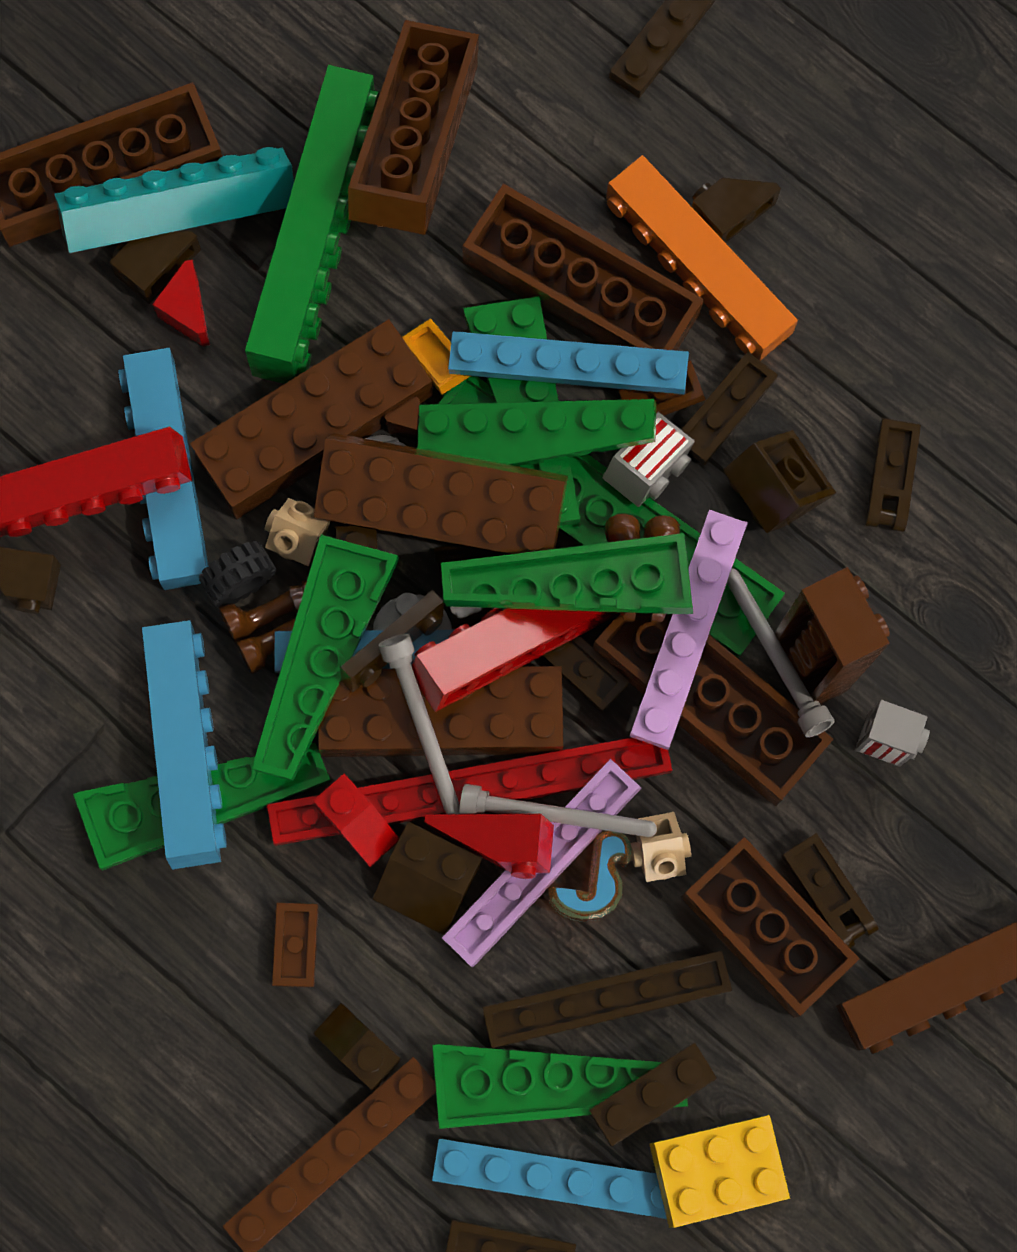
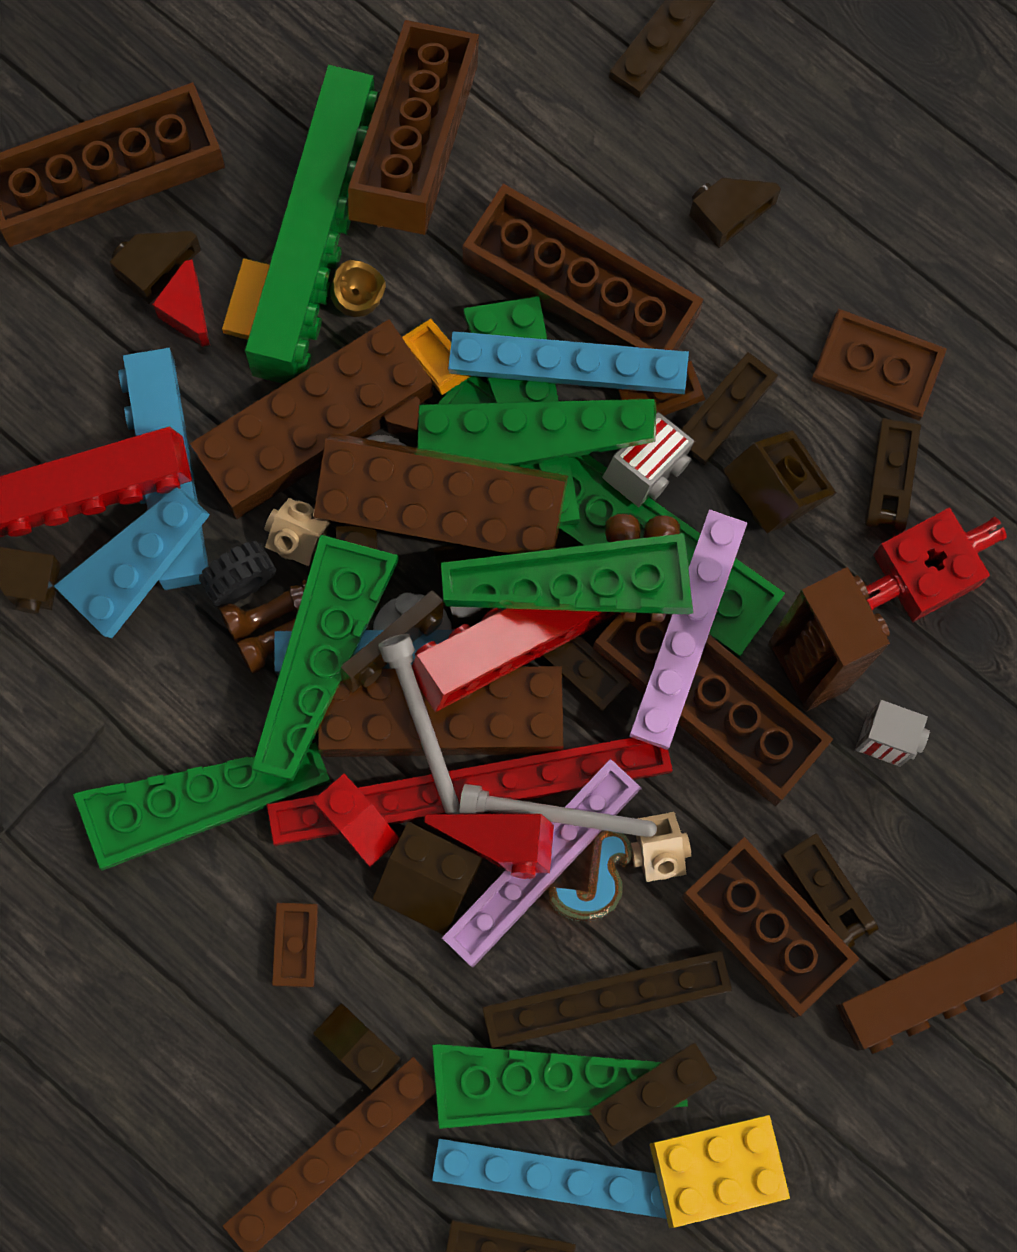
(129, 565): none -> dark azure wing
(174, 199): teal brick -> none
(182, 746): dark azure brick -> none
(245, 299): none -> light orange tile
(357, 288): none -> pearl gold piece
(700, 258): orange brick -> none
(813, 717): light grey piece -> none
(879, 364): none -> reddish brown tile
(941, 542): none -> red brick

